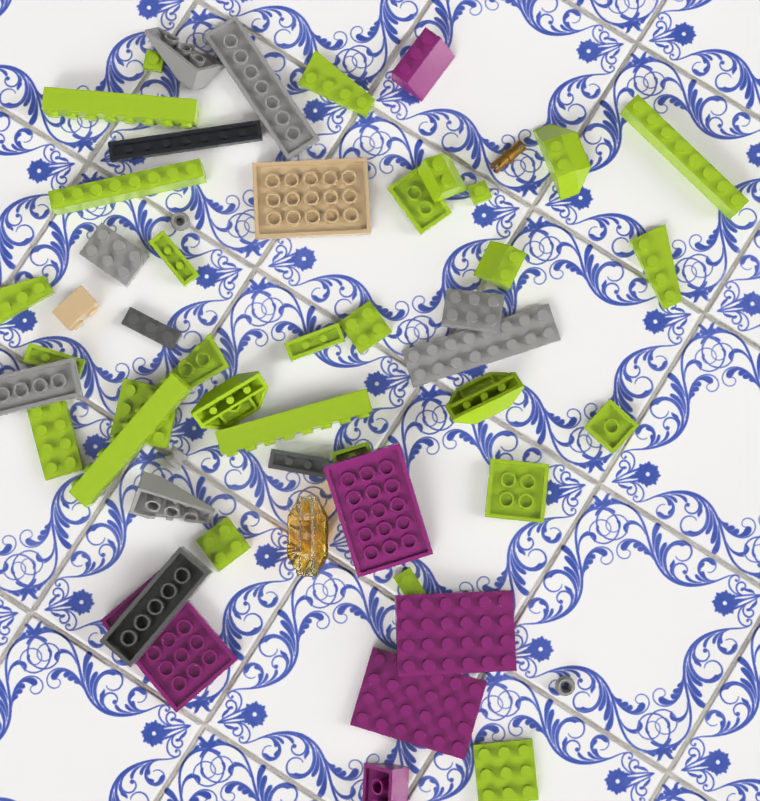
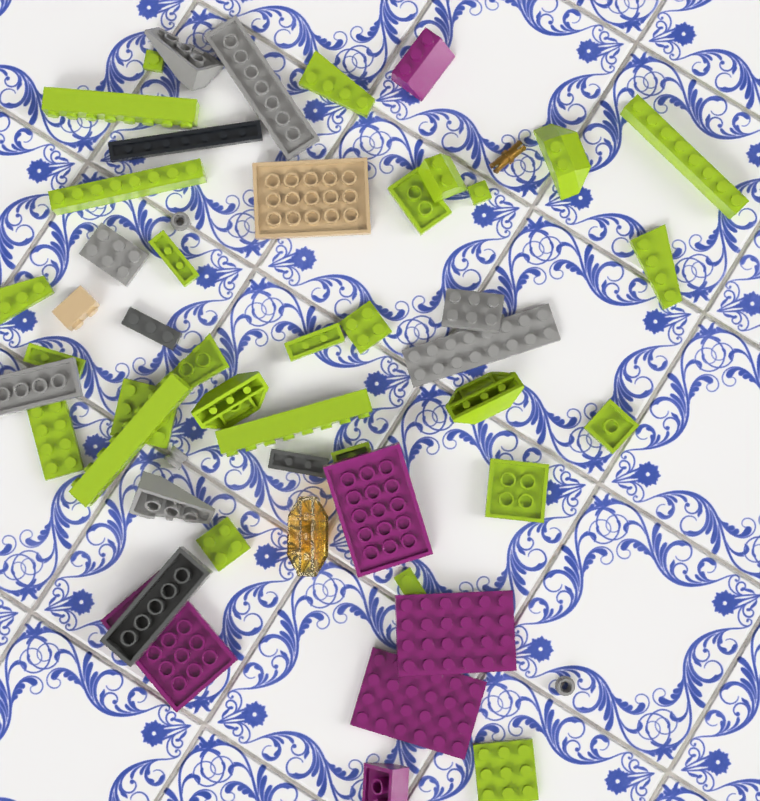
(500, 264): lime slope -> none

